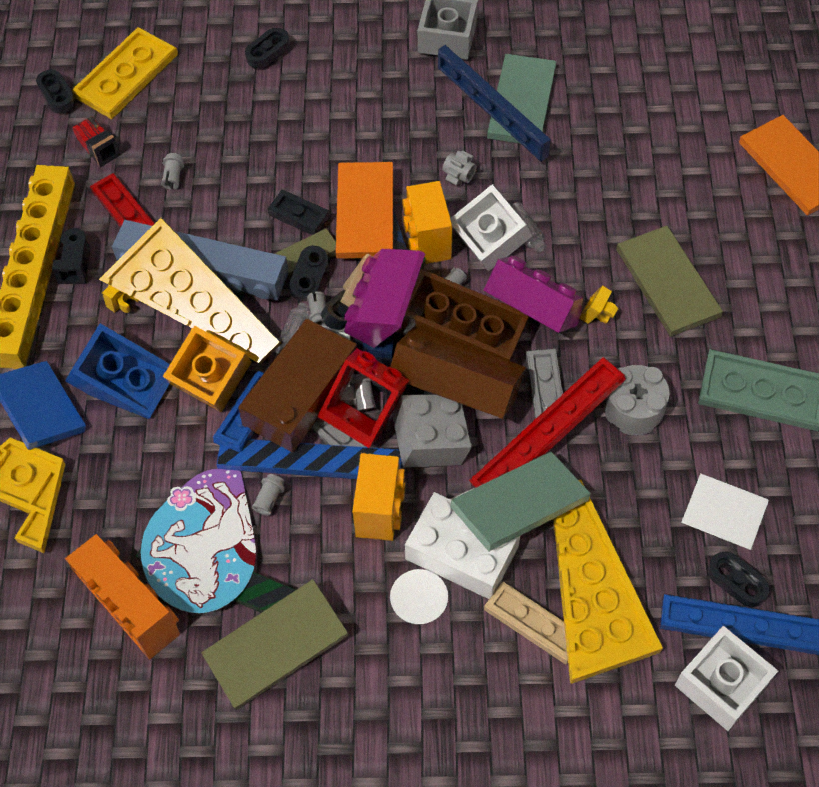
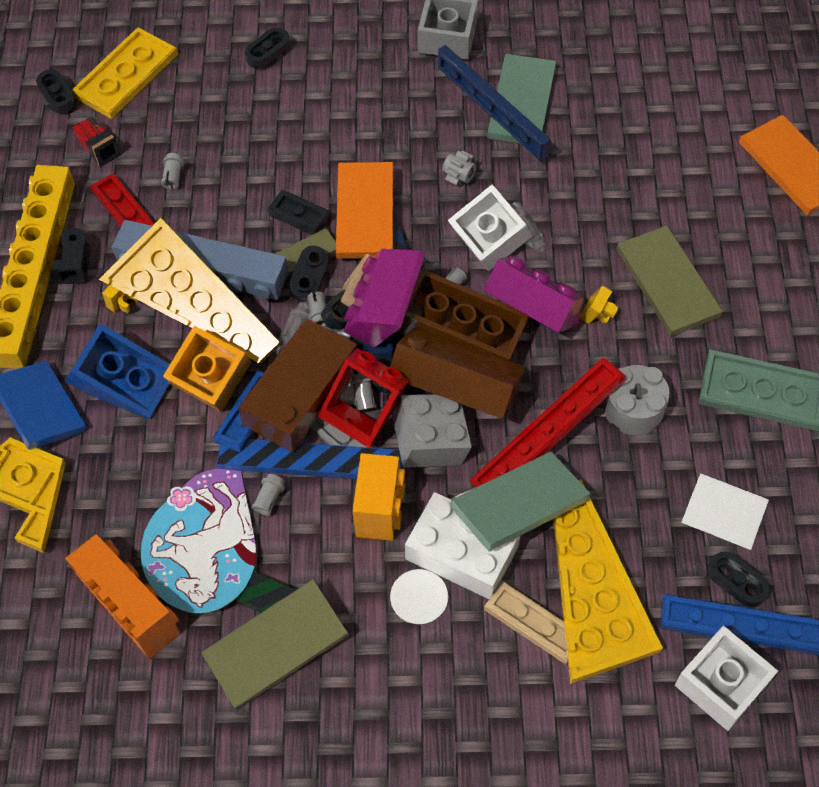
(428, 221): light orange brick -> none
(543, 379): light grey tile -> none

